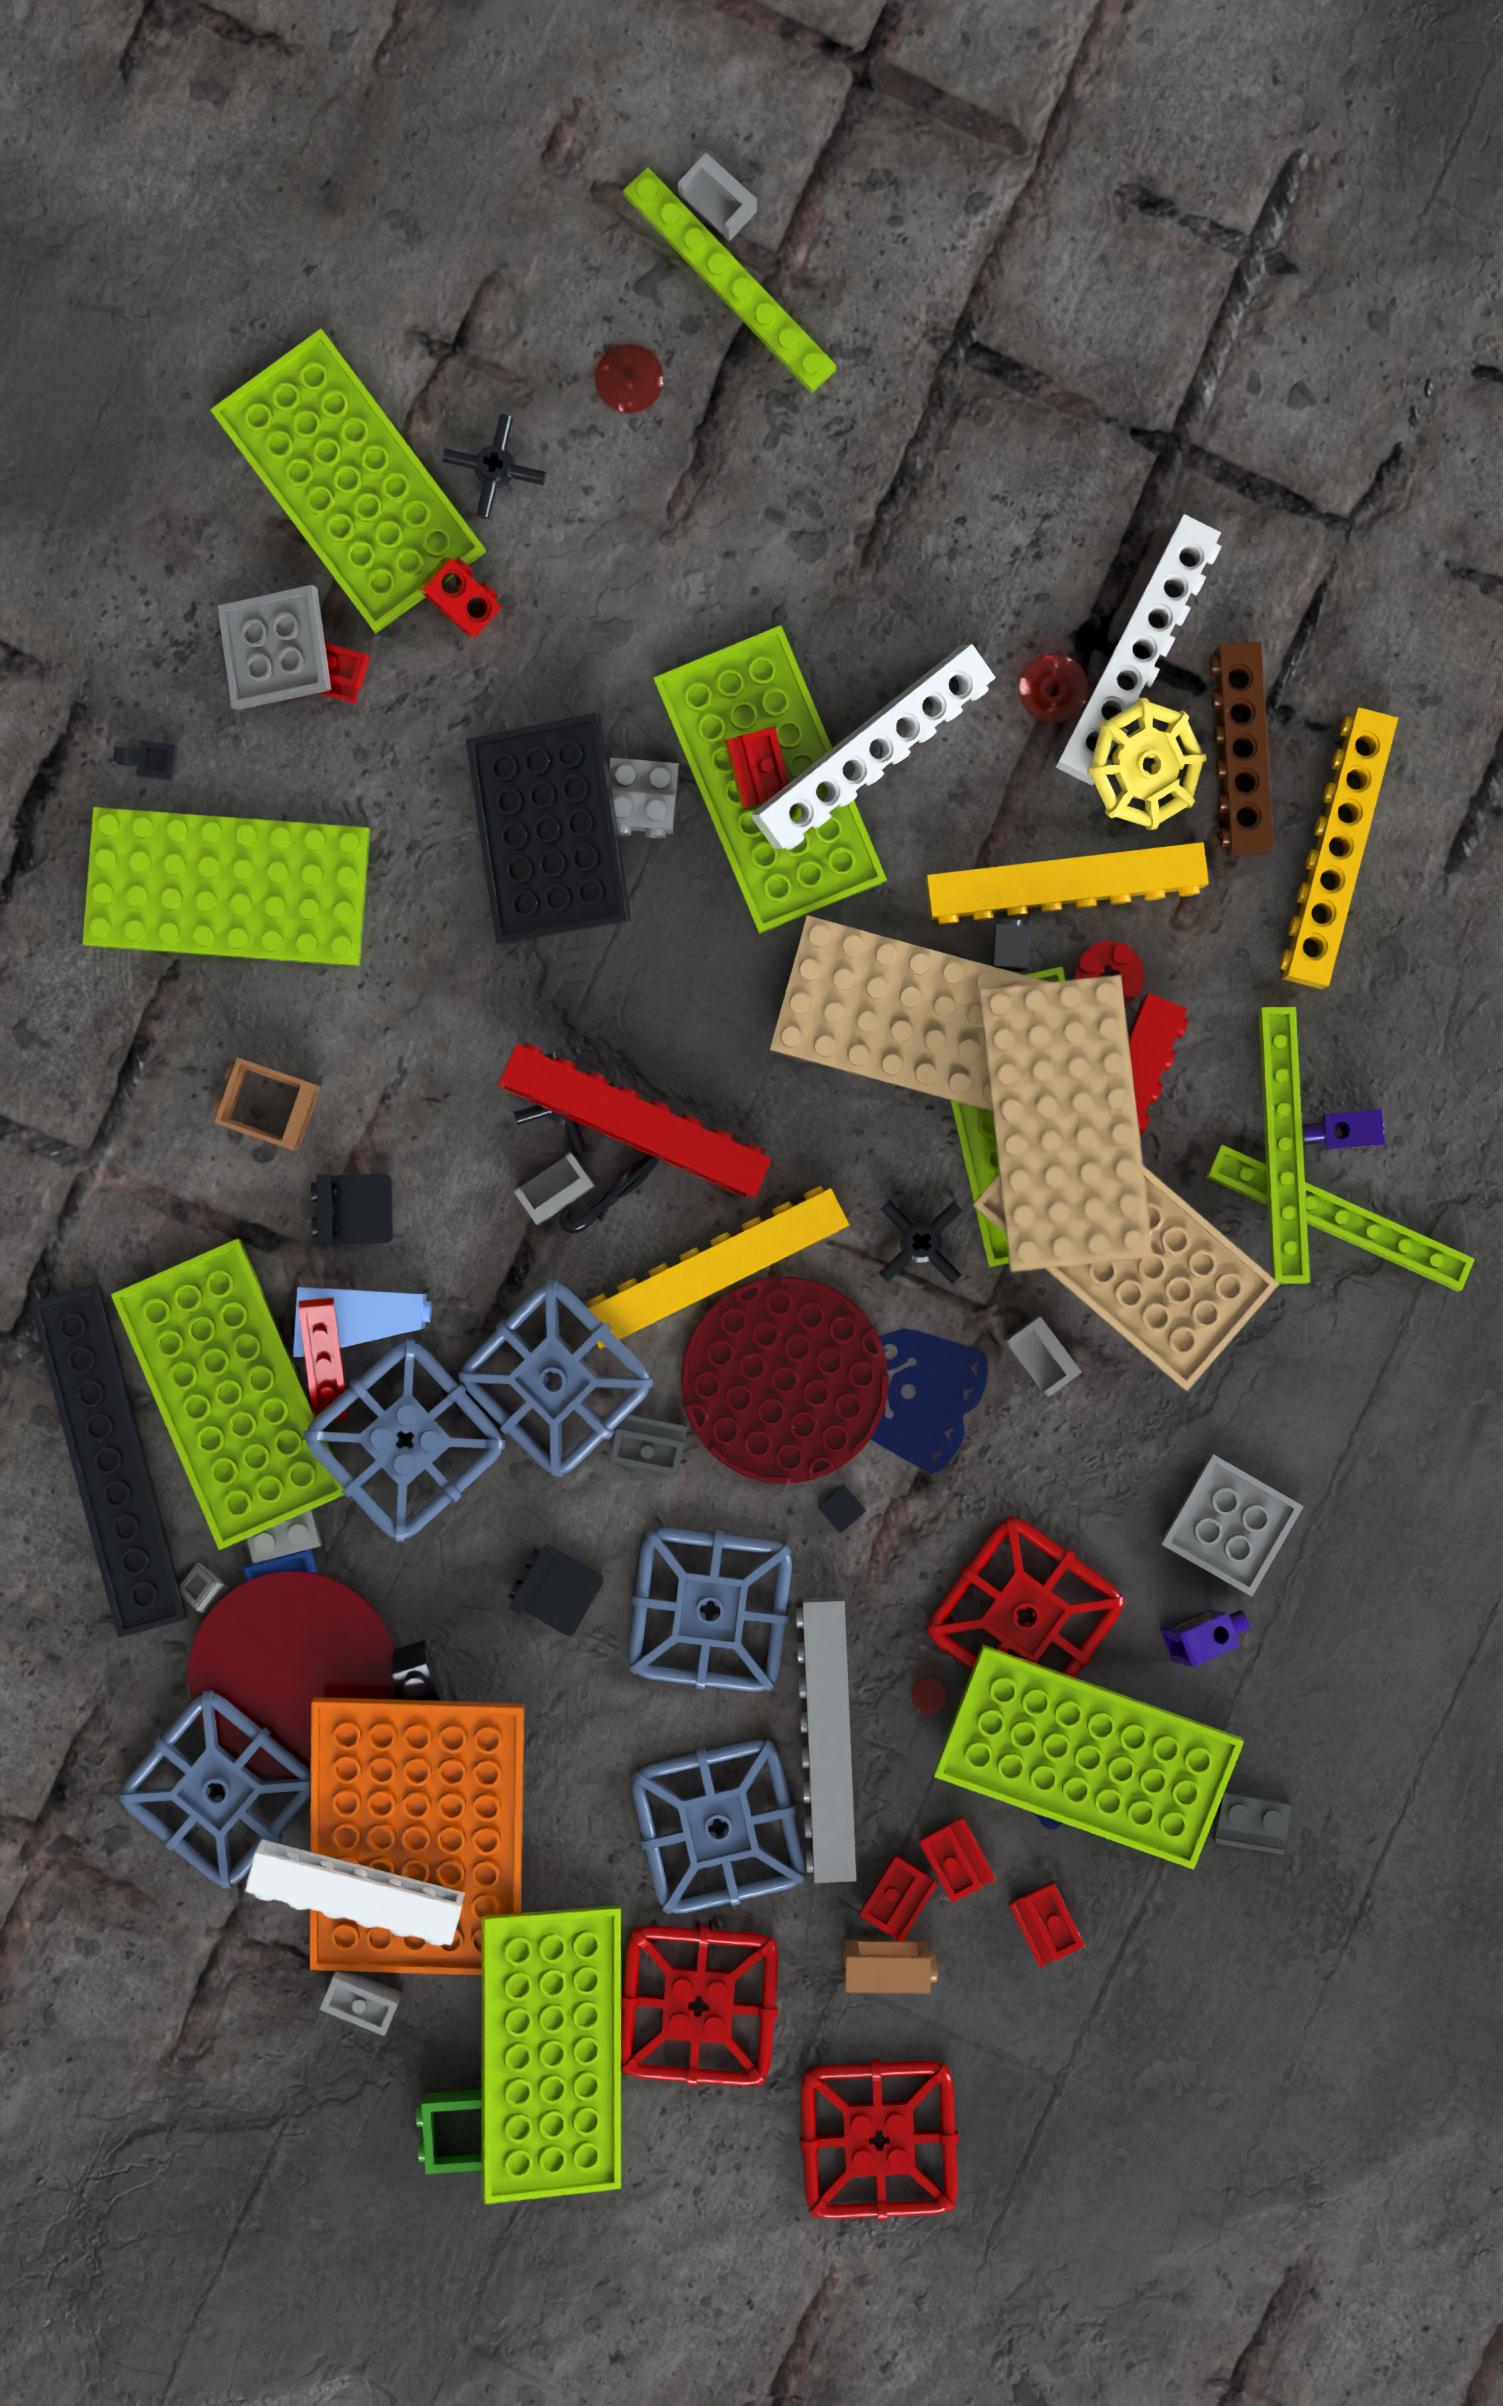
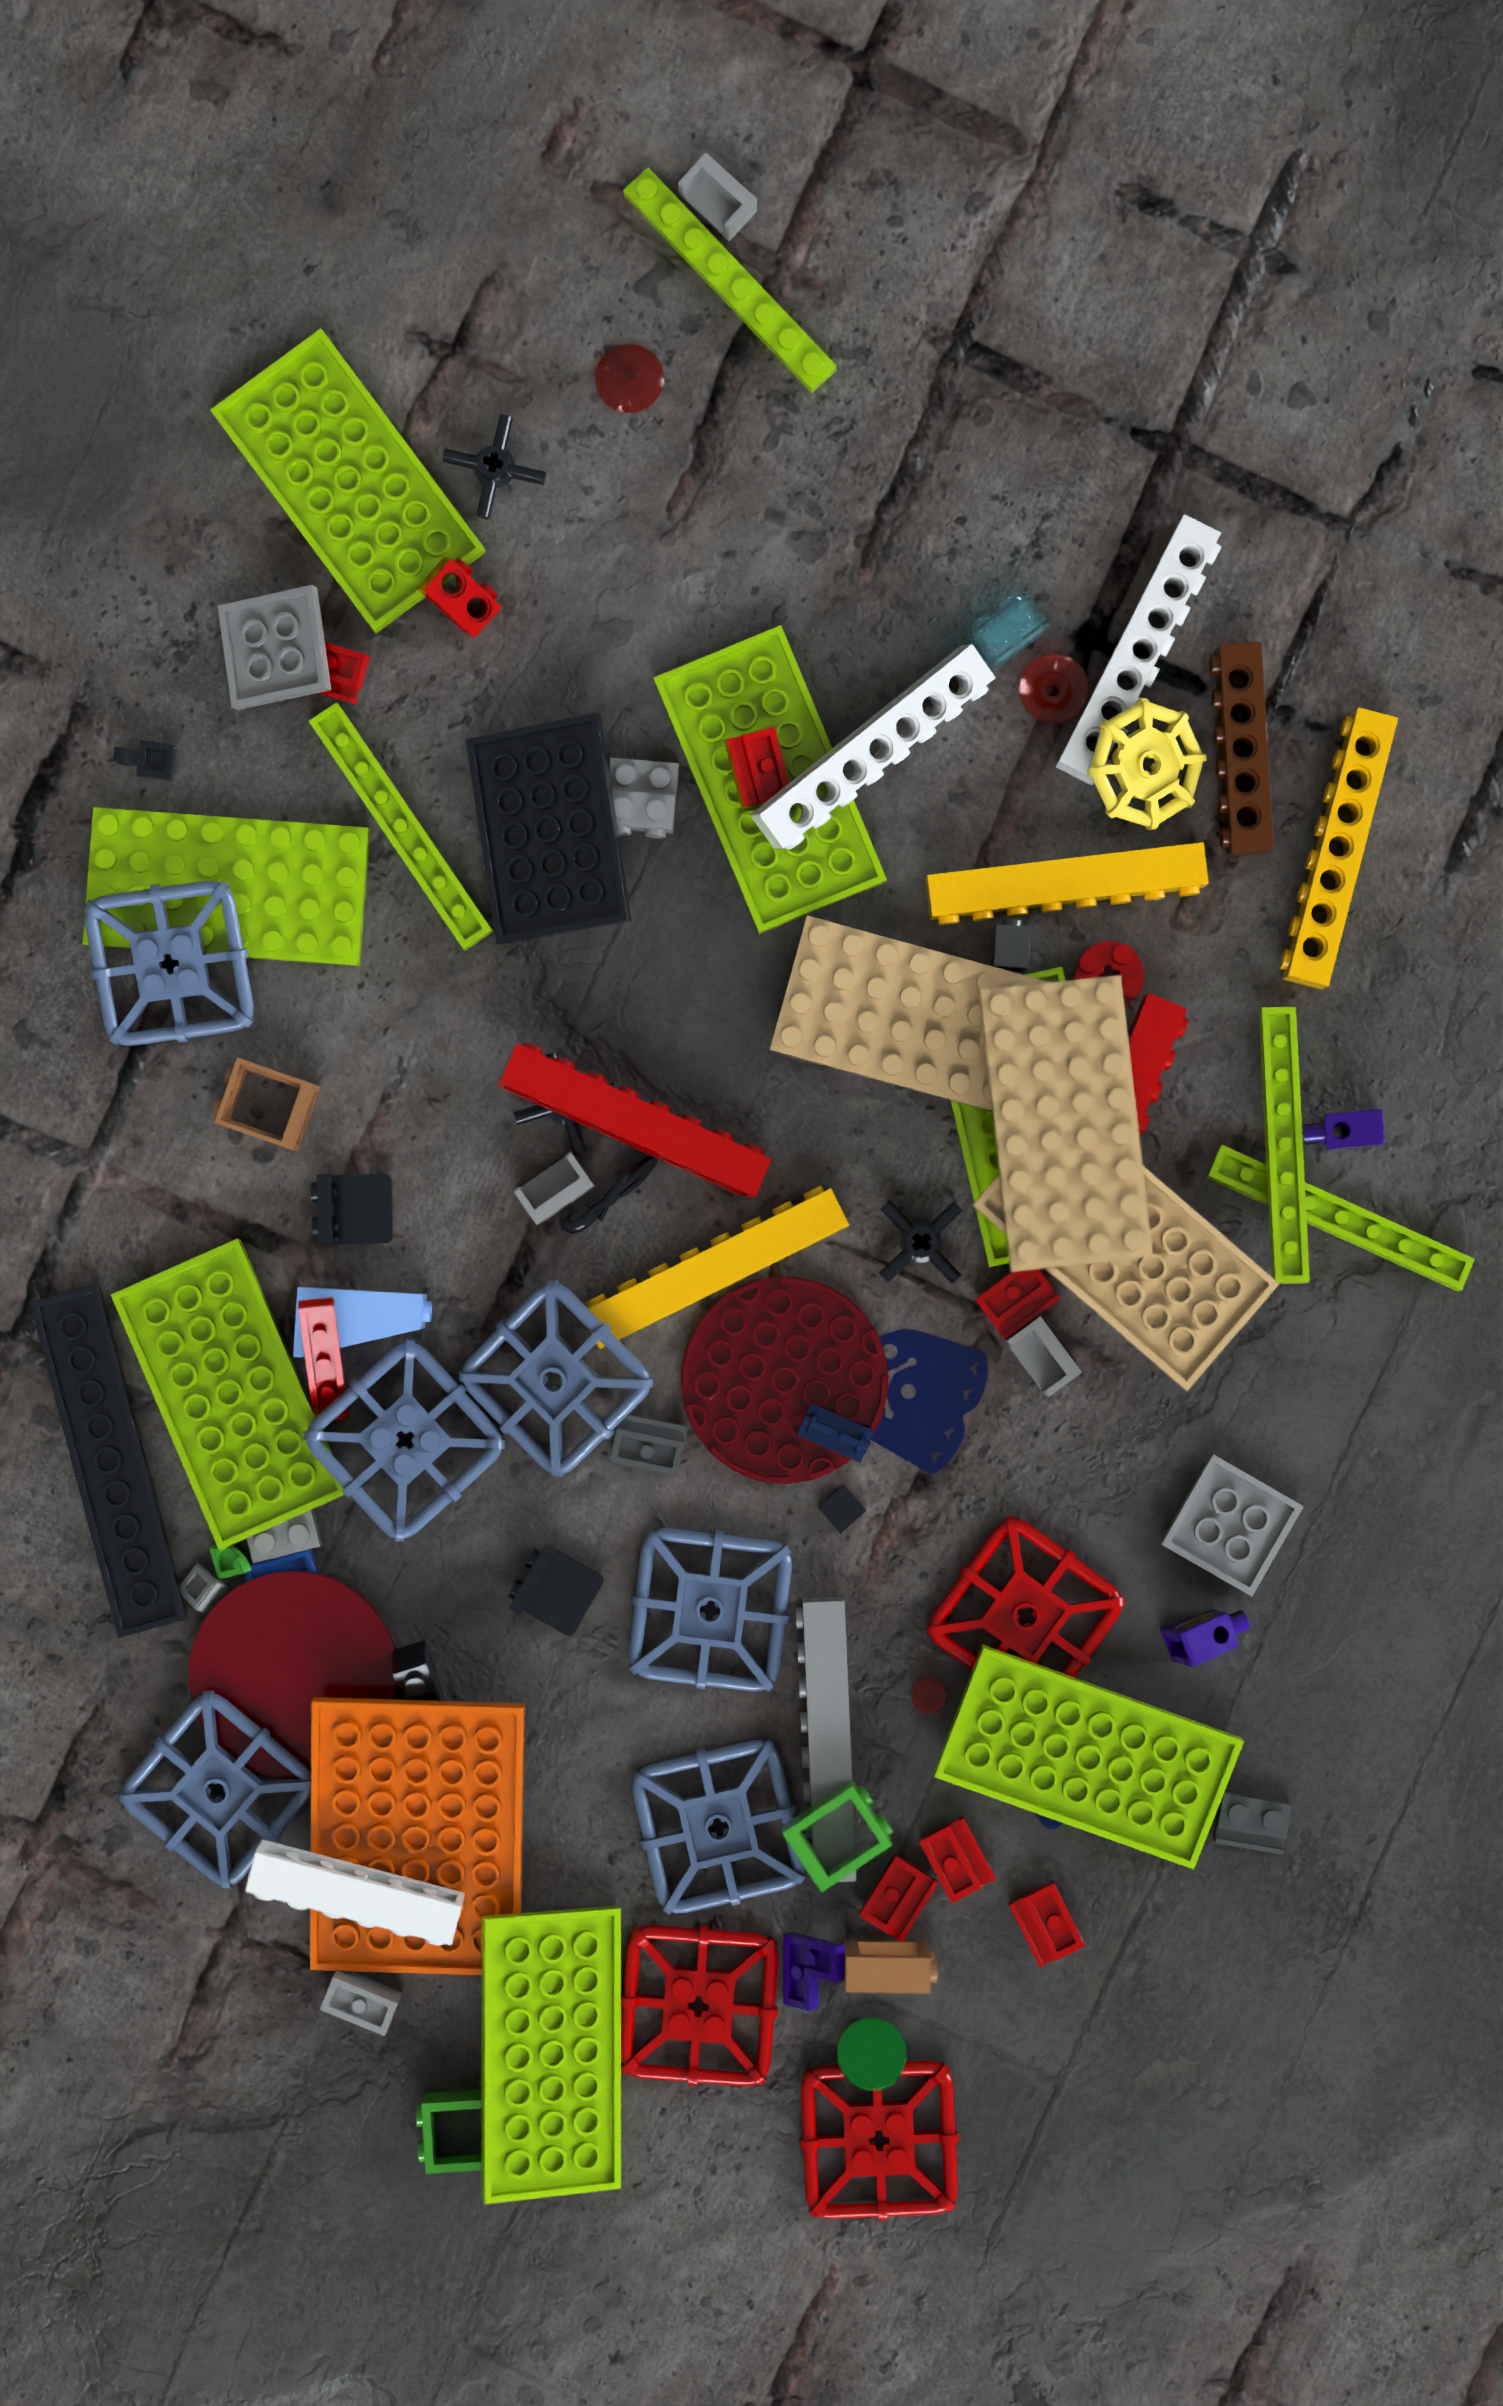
(181, 943): none -> sand blue plate
(228, 1561): none -> bright green tile
(400, 826): none -> lime plate
(801, 1846): none -> bright green window
(806, 1961): none -> dark purple plate
(835, 1432): none -> dark blue hinge
(871, 2054): none -> green tile
(1008, 630): none -> clear light blue brick
(1016, 1300): none -> red plate

